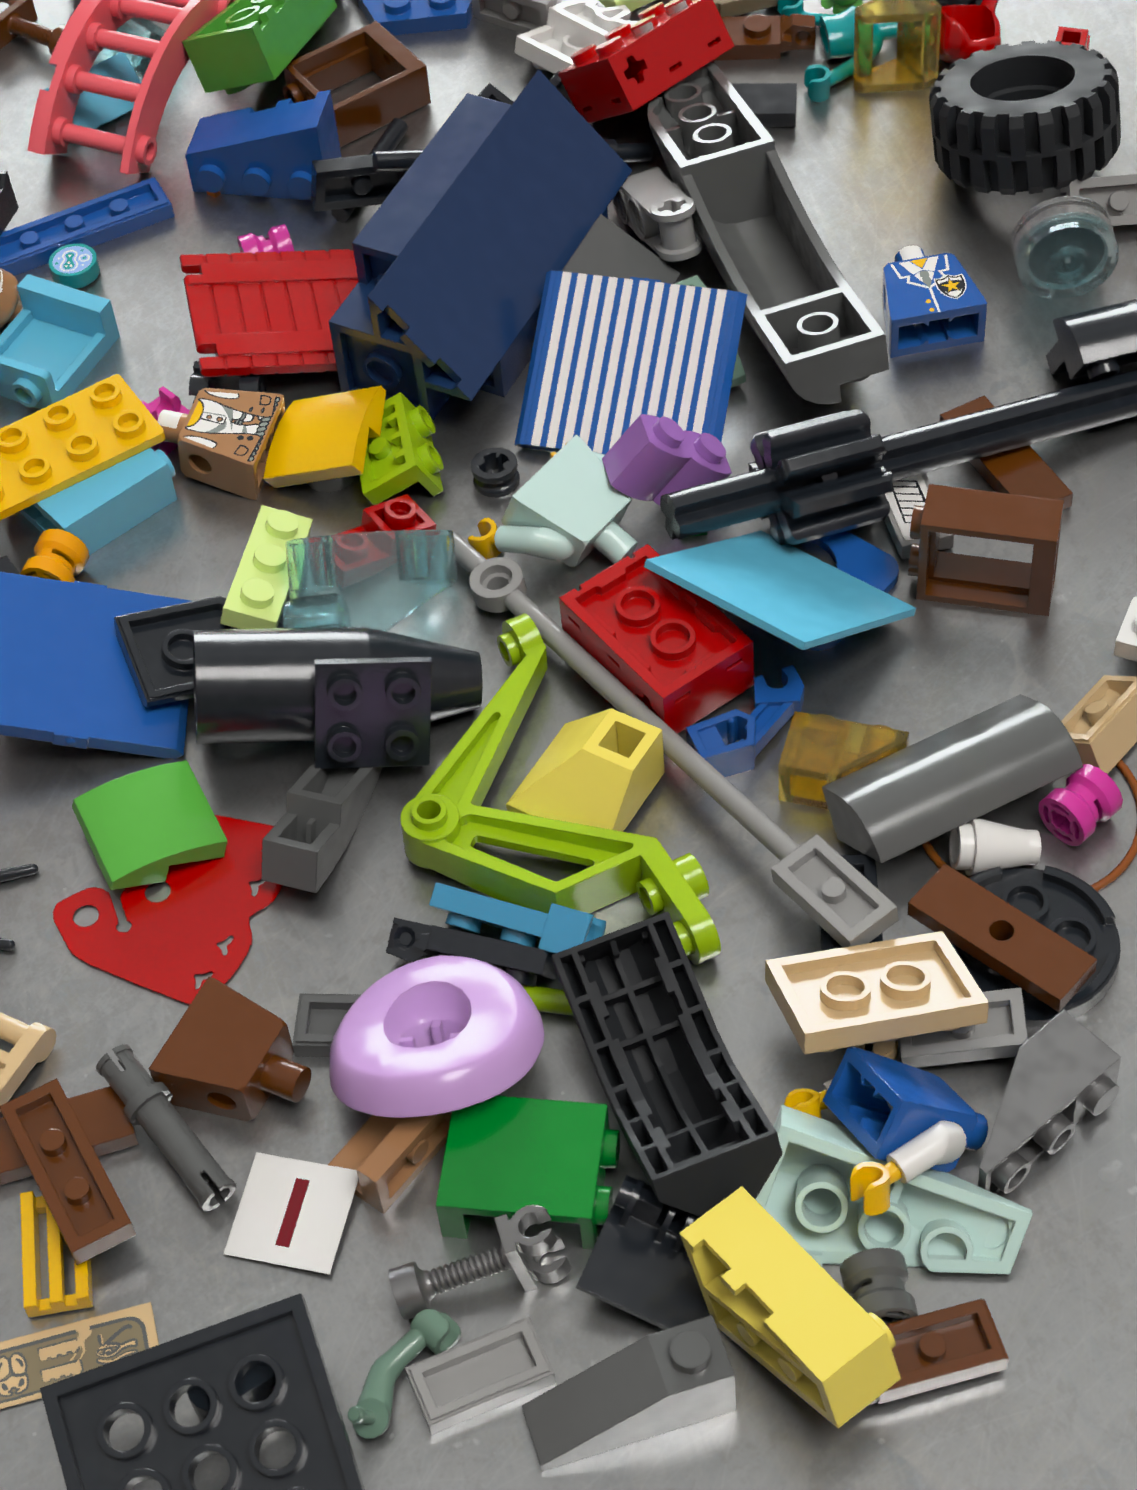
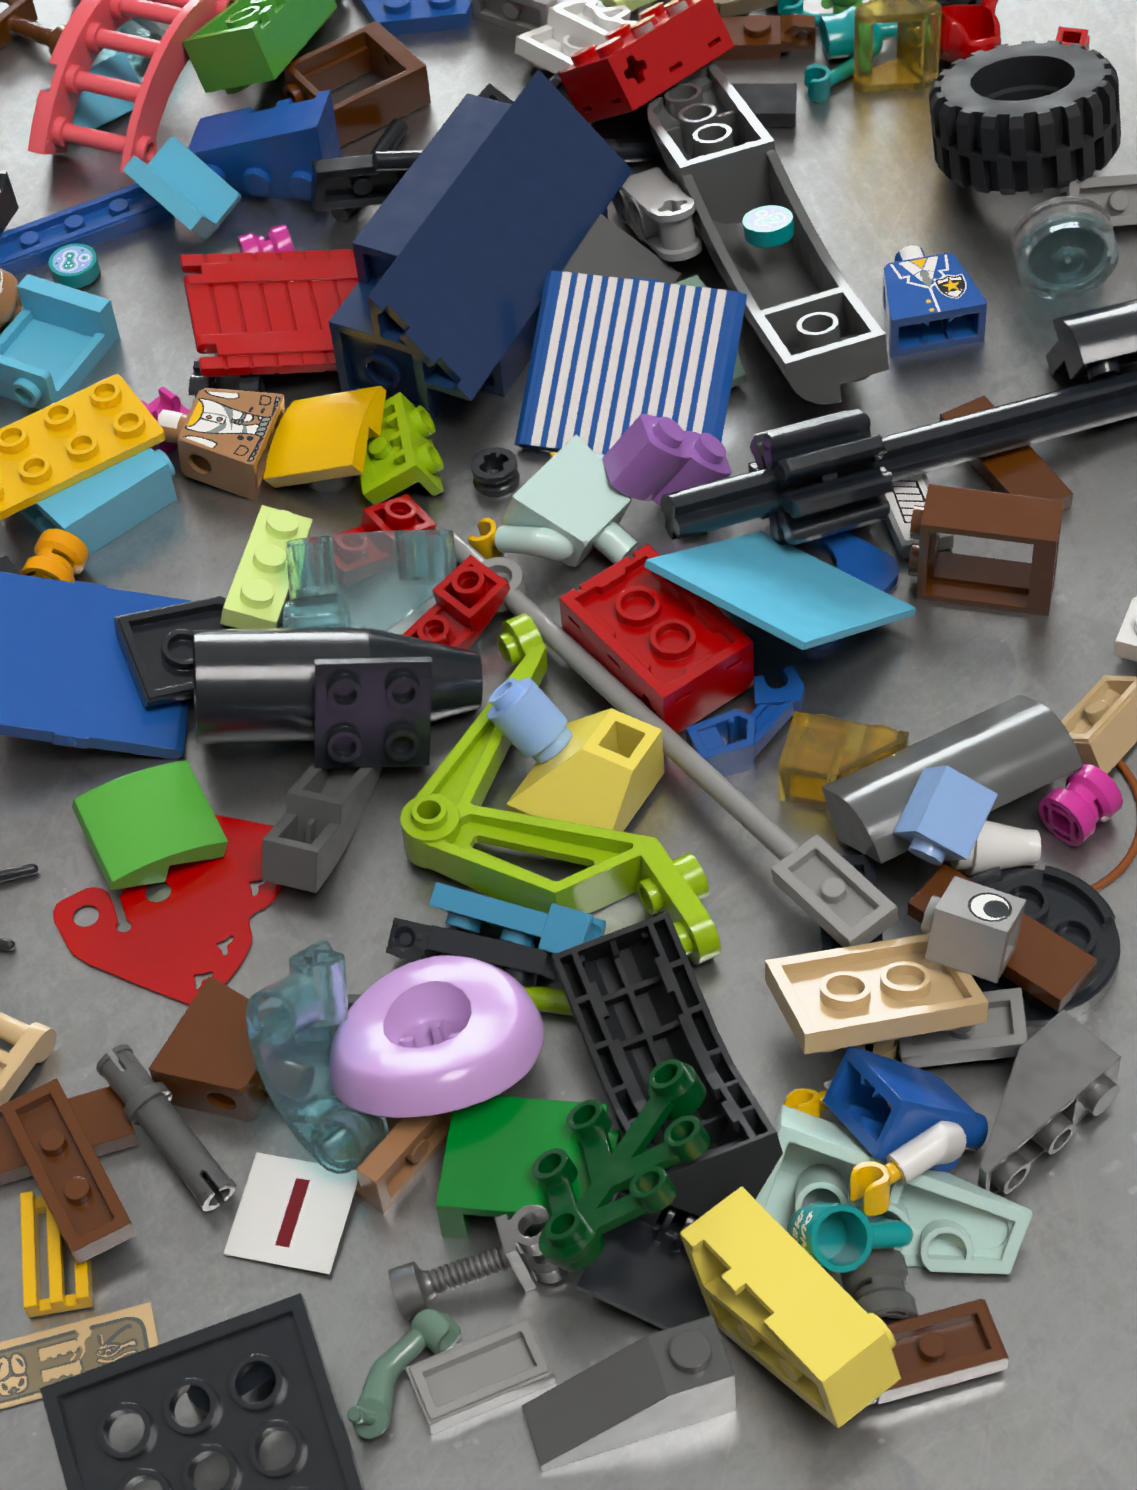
(185, 187): none -> medium azure panel
(291, 1049): none -> clear light blue panel
(463, 605): none -> red slope
(529, 719): none -> light blue brick
(576, 1230): none -> dark green plant
(768, 226): none -> tile
(842, 1236): none -> teal piece
(944, 815): none -> light blue brick
(973, 928): none -> light grey brick

